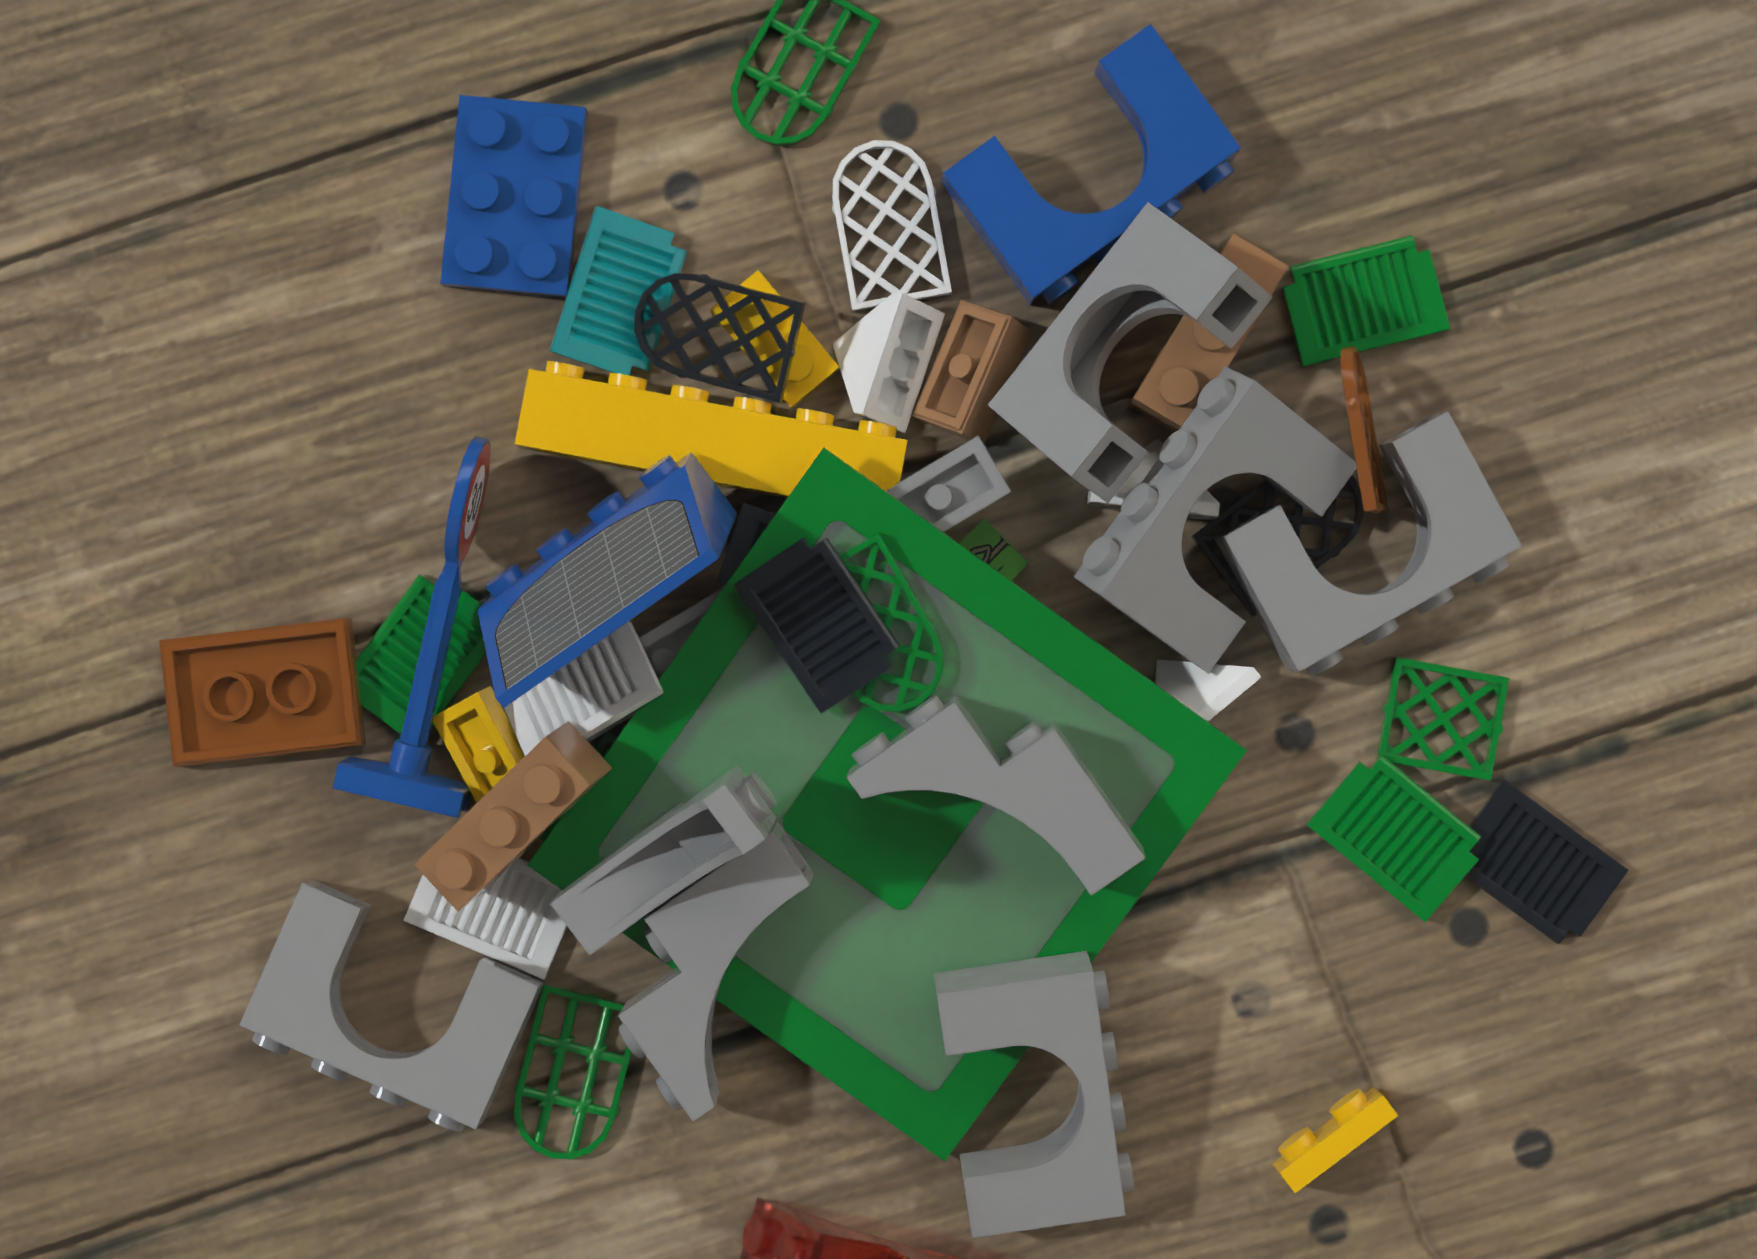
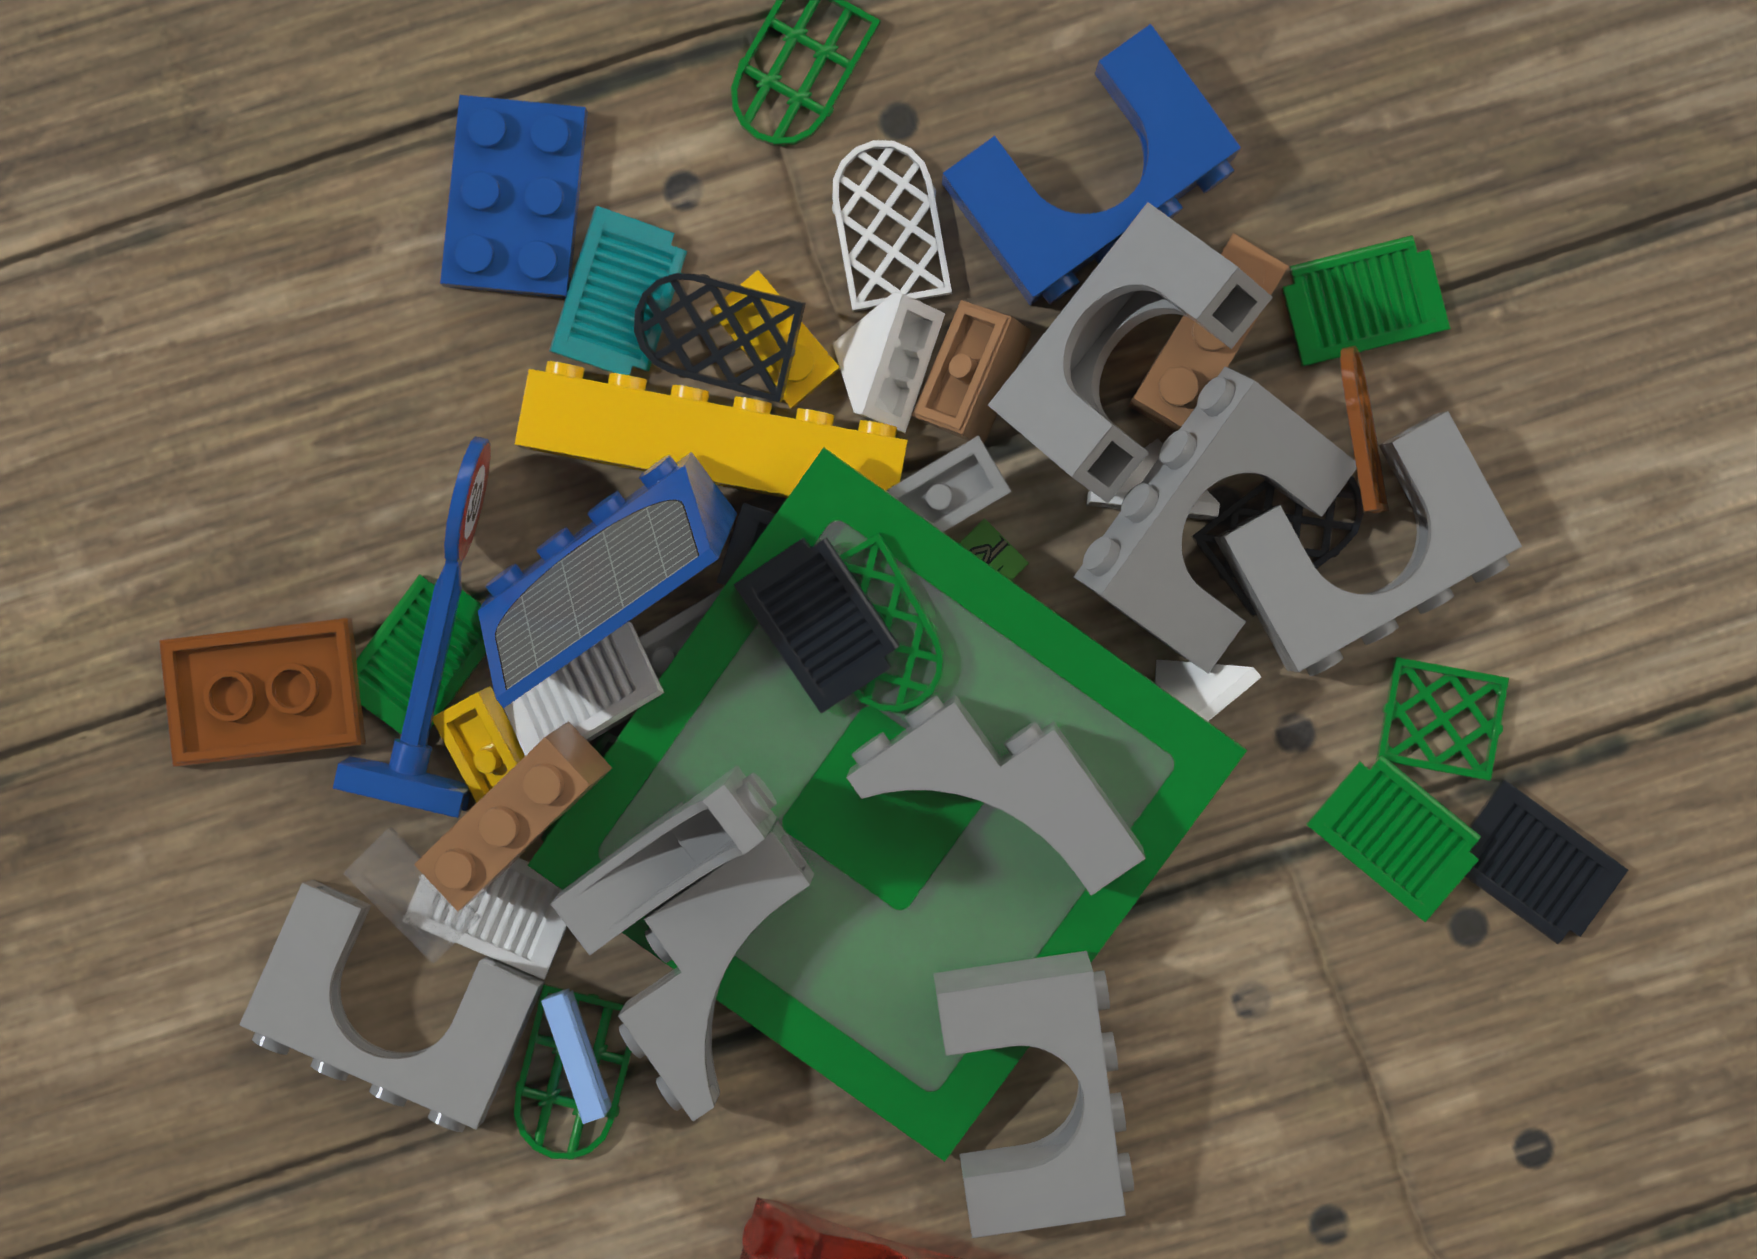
(407, 897): none -> clear tile
(577, 1055): none -> light blue tile
(1353, 1122): yellow plate -> none

